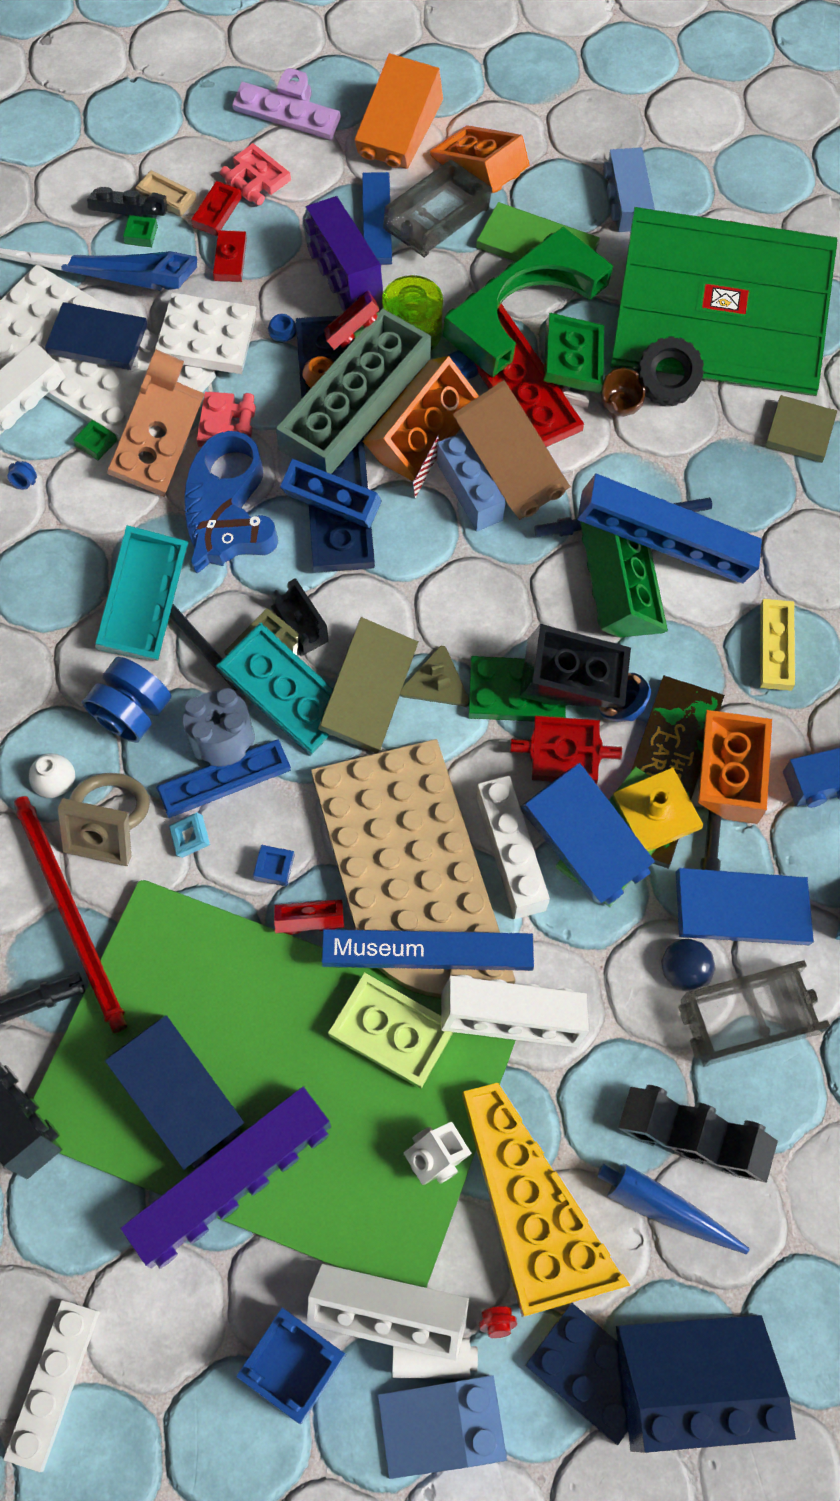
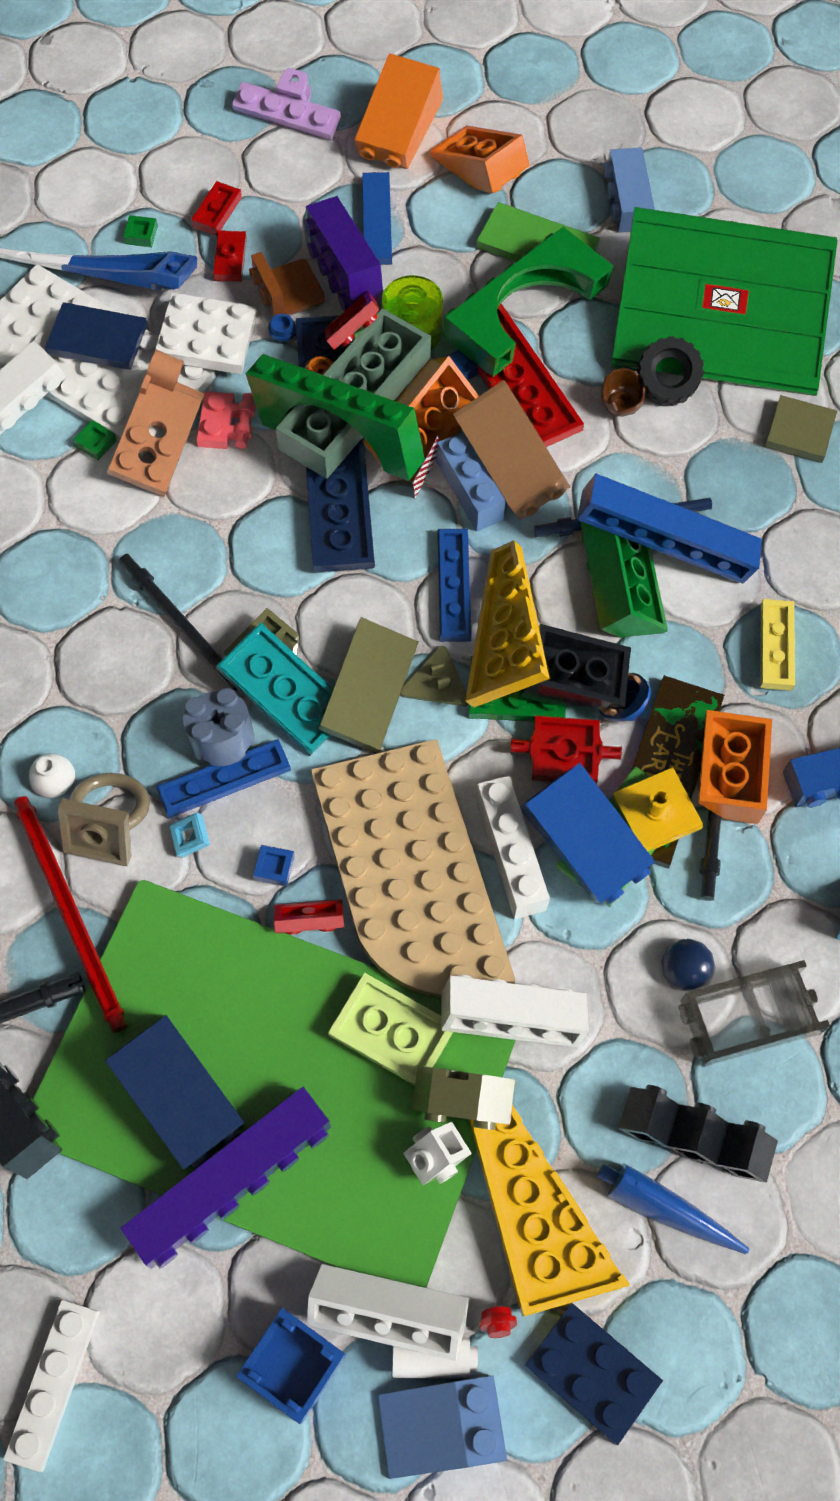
(21, 475): blue plate -> none
(126, 202): black hinge -> none
(127, 699): blue wheel -> none
(141, 594): teal slope -> none
(178, 197): tan tile -> none
(213, 506): blue animal -> none
(261, 169): coral plate -> none
(286, 287): none -> dark orange bracket
(301, 615): black hinge -> none
(331, 493): blue brick -> none
(384, 423): none -> green arch
(428, 950): blue tile -> none
(436, 207): clear smoke door -> none
(454, 585): none -> blue tile
(464, 1096): none -> olive brick
(508, 637): none -> yellow wing
(574, 353): green plate -> none
(577, 396): white tile -> none
(702, 1384): dark blue slope -> none
(743, 907): blue tile -> none

